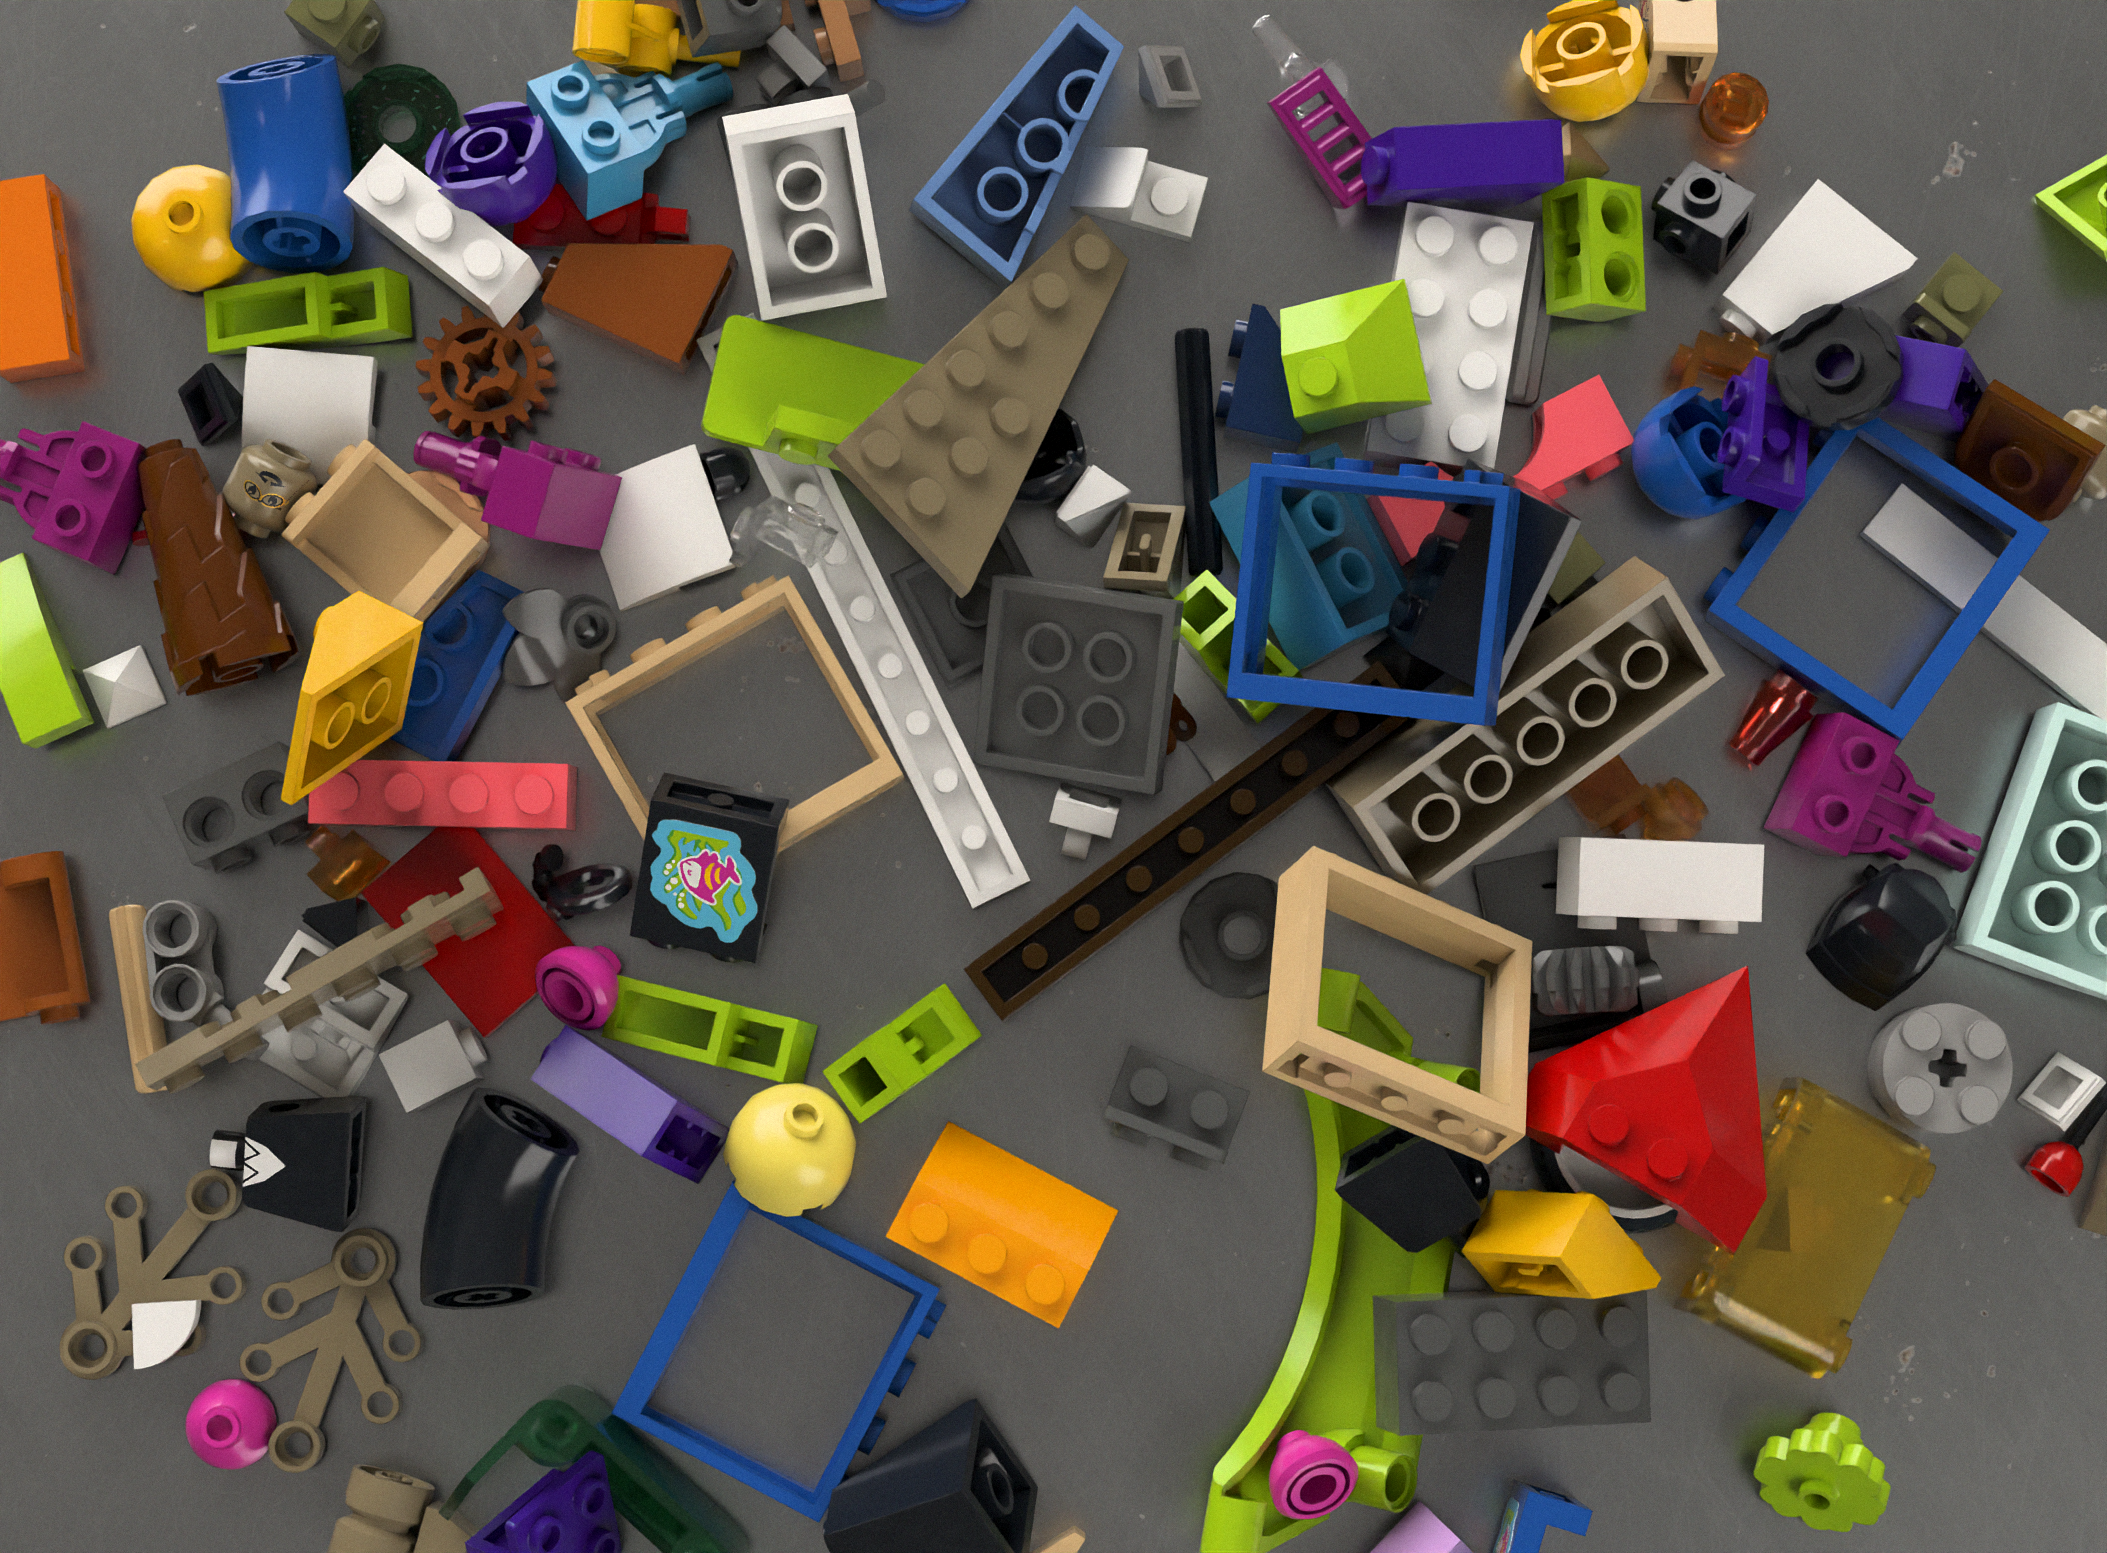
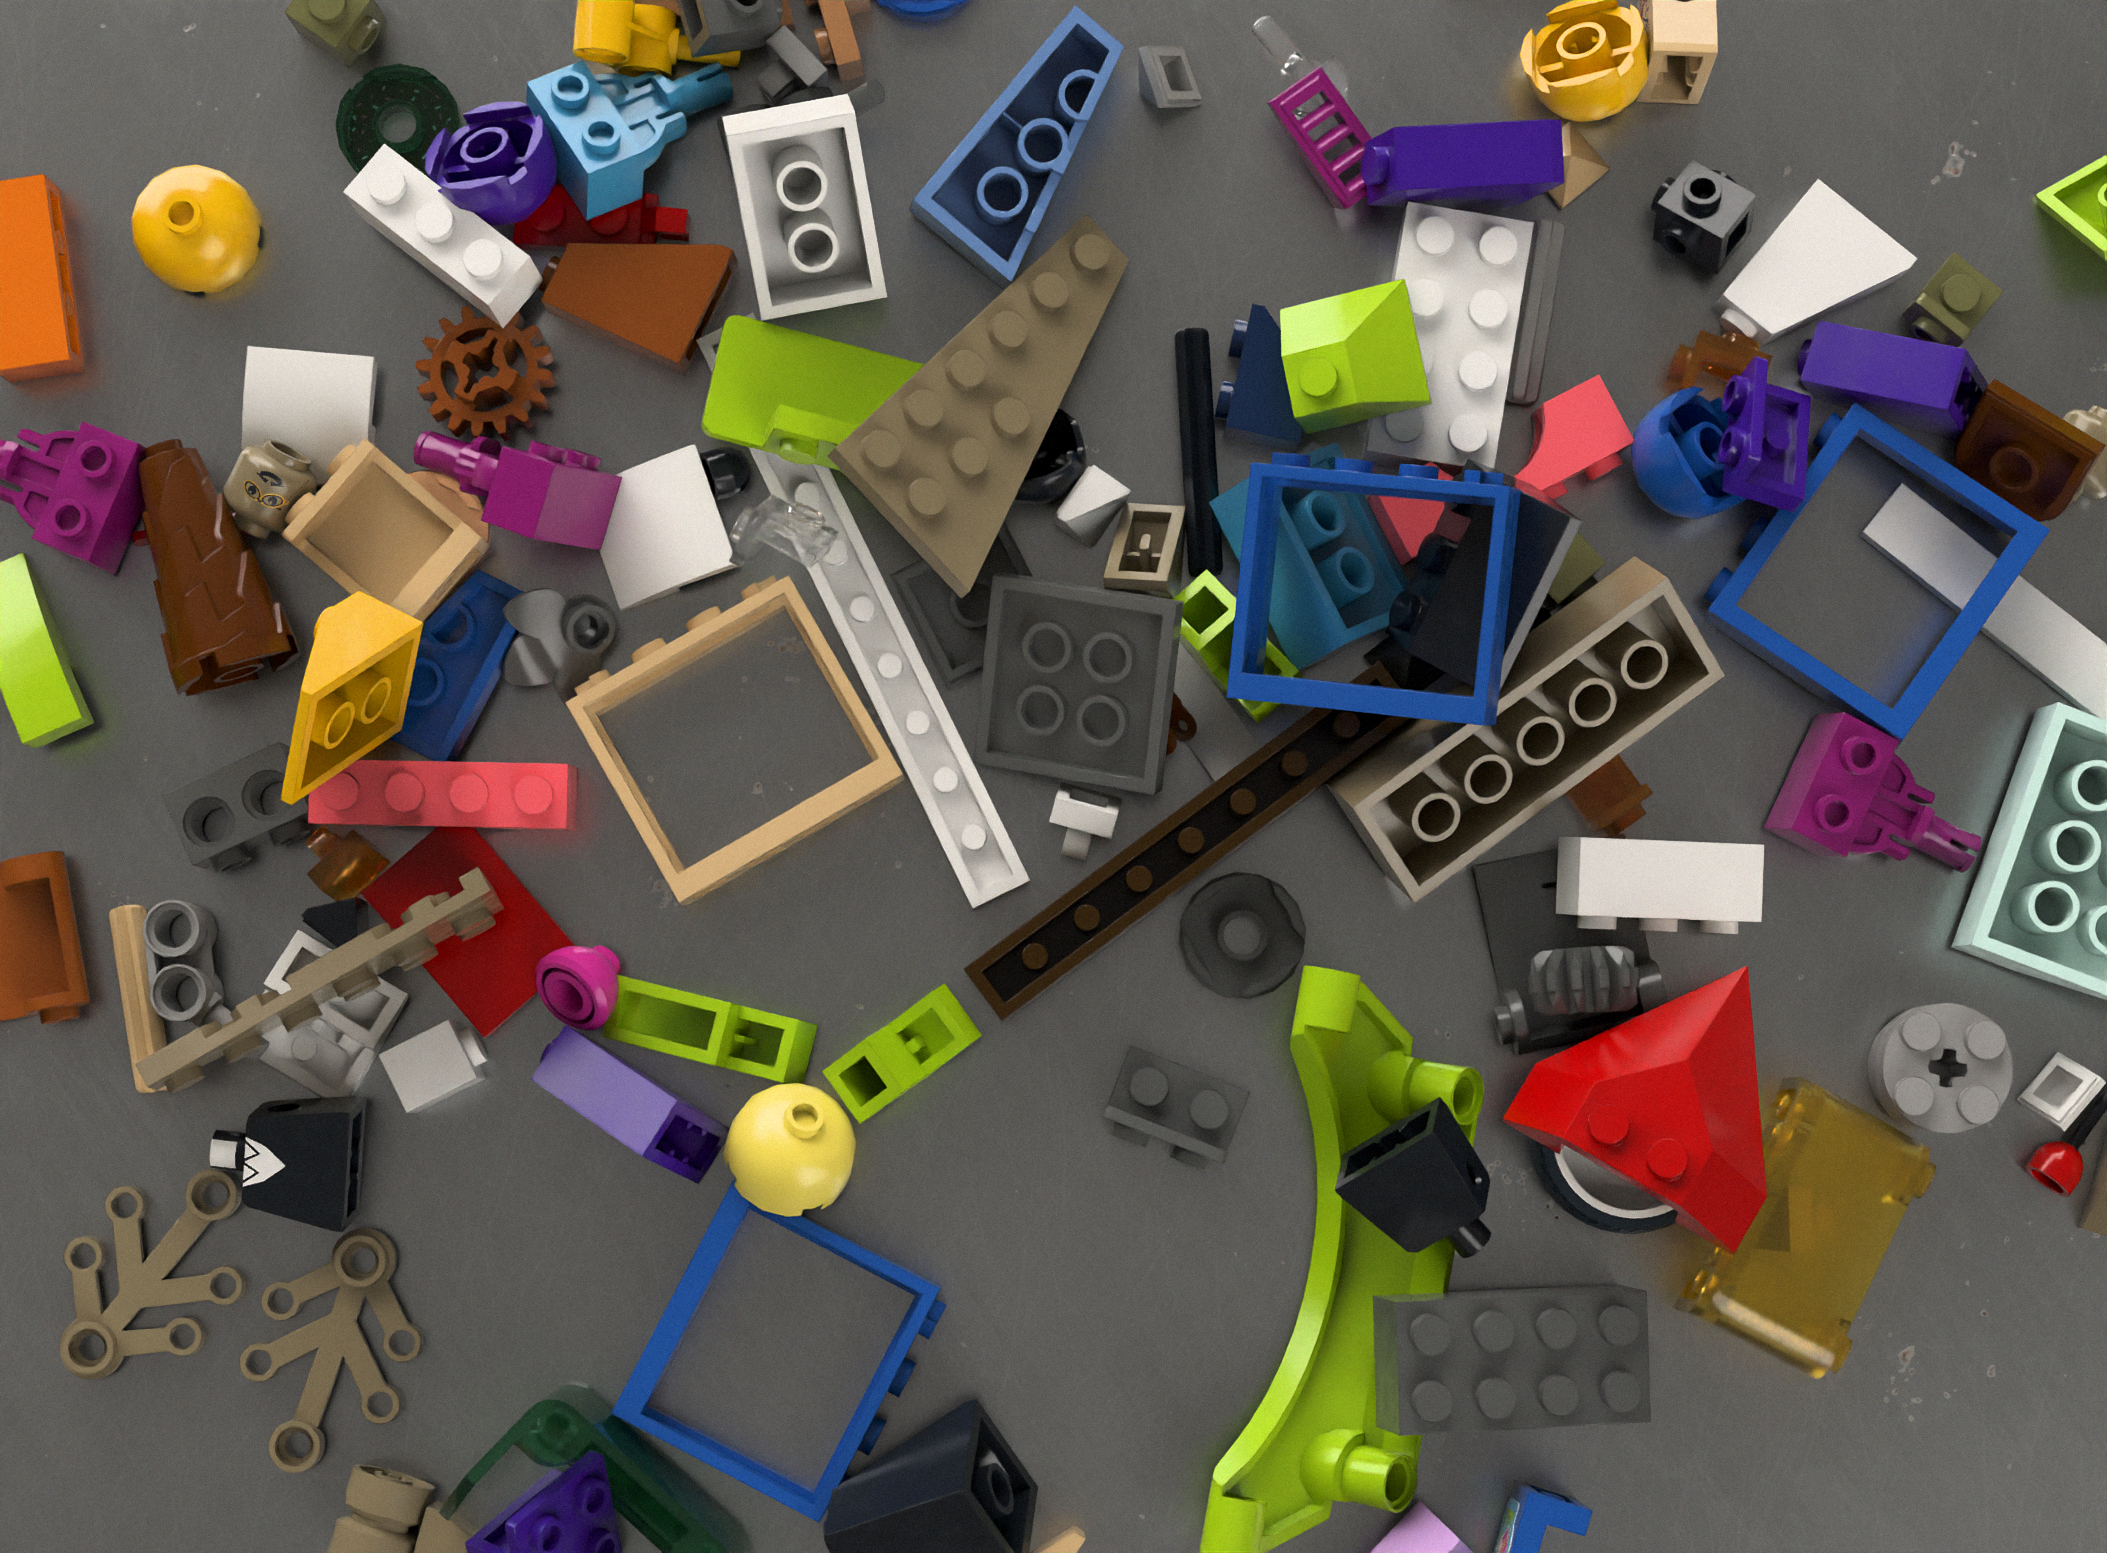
(124, 686): white slope -> none
(161, 1329): white tile -> none
(210, 403): black slope -> none
(230, 1424): dark pink brick -> none
(289, 163): blue brick -> none
(309, 312): lime slope -> none
(493, 1205): black brick -> none
(565, 892): black piece -> none
(707, 868): panel -> none
(1002, 1224): light orange slope -> none
(1138, 192): white slope -> none
(1310, 1475): dark pink brick -> none
(1369, 1078): tan window -> none
(1556, 1247): yellow slope -> none
(1593, 250): lime brick -> none
(1673, 811): clear orange plate -> none
(1722, 120): clear orange wheel -> none
(1772, 717): clear red cone -> none
(1823, 1475): lime plant -> none
(1860, 394): black tile -> none
(1883, 934): black helmet -> none

